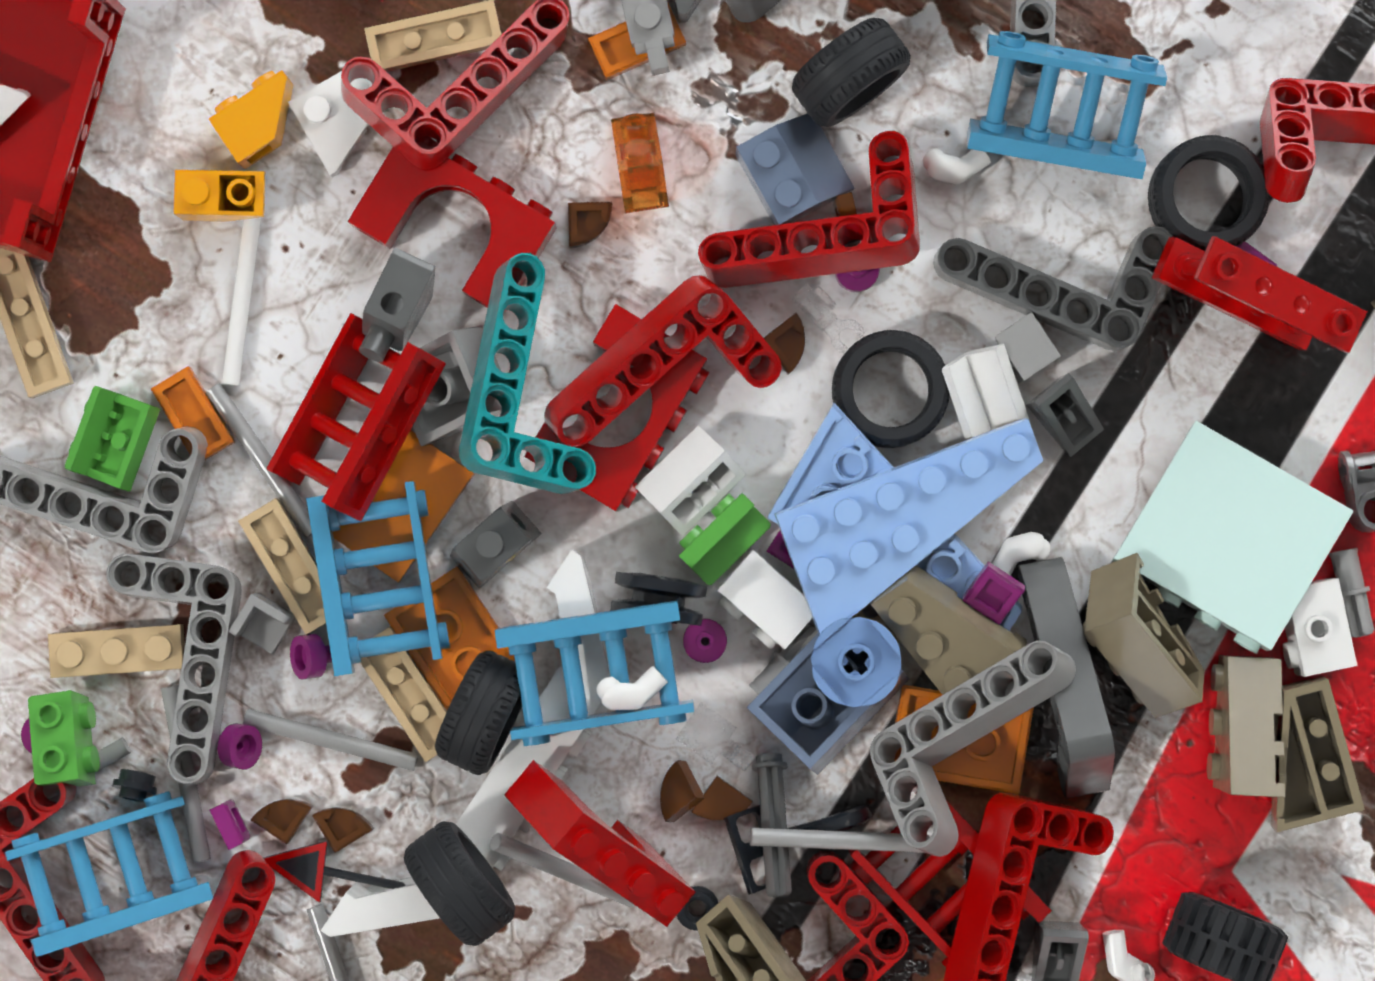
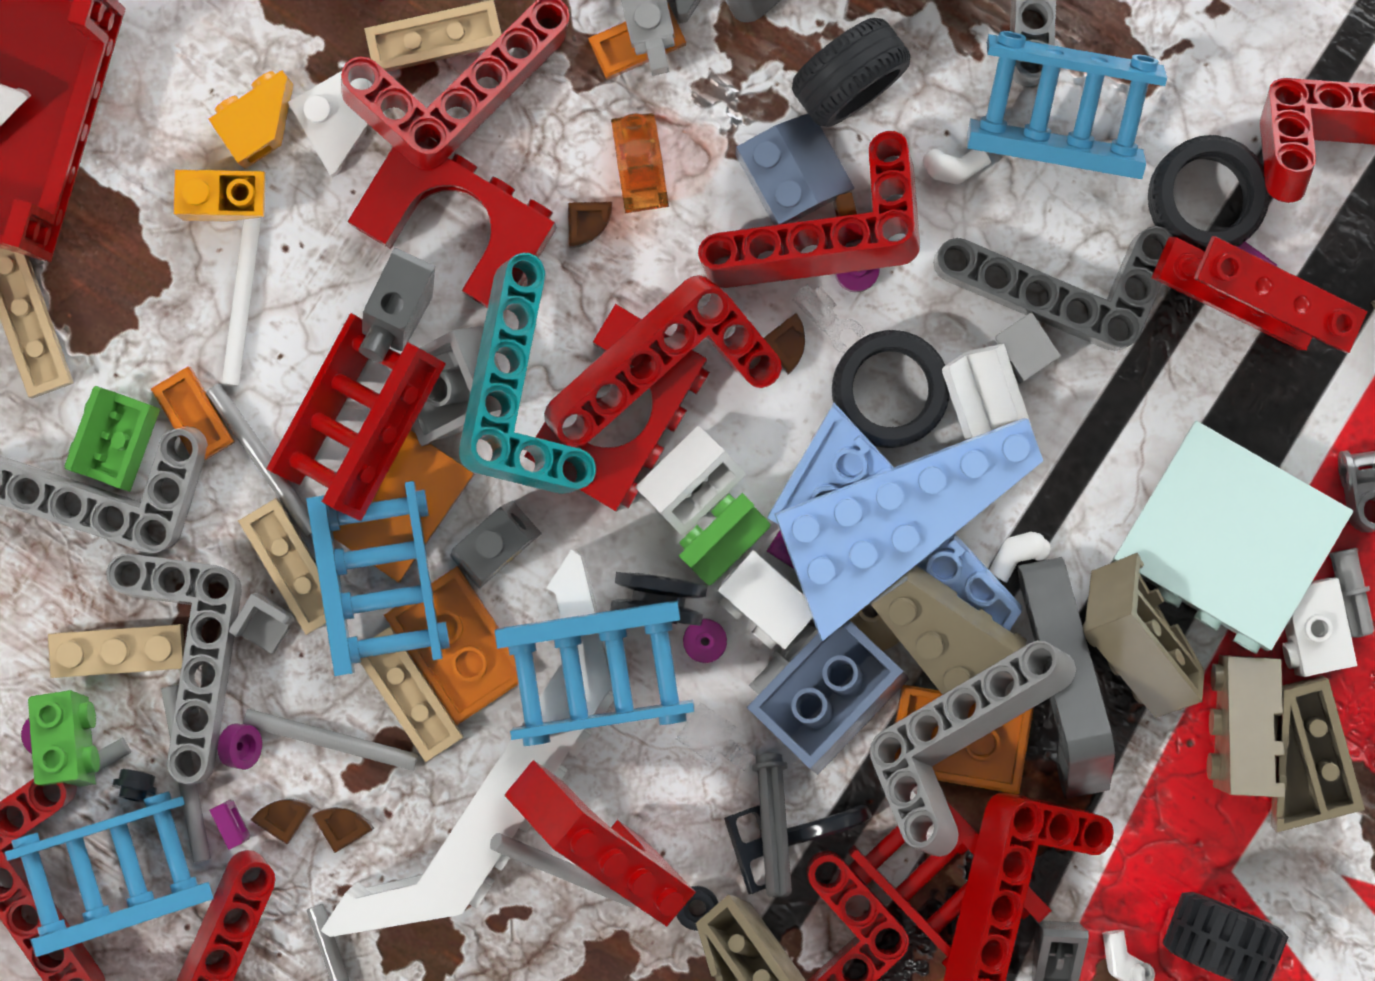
(307, 868): piece -> none
(309, 656): magenta tile -> none
(459, 883): black tyre -> none
(480, 714): black tyre -> none
(629, 695): white arm -> none
(679, 792): reddish brown tile -> none
(721, 801): reddish brown tile -> none
(830, 839): light grey bar -> none
(856, 635): medium blue plate -> none
(993, 593): magenta tile -> none
(1066, 414): dark grey slope -> none

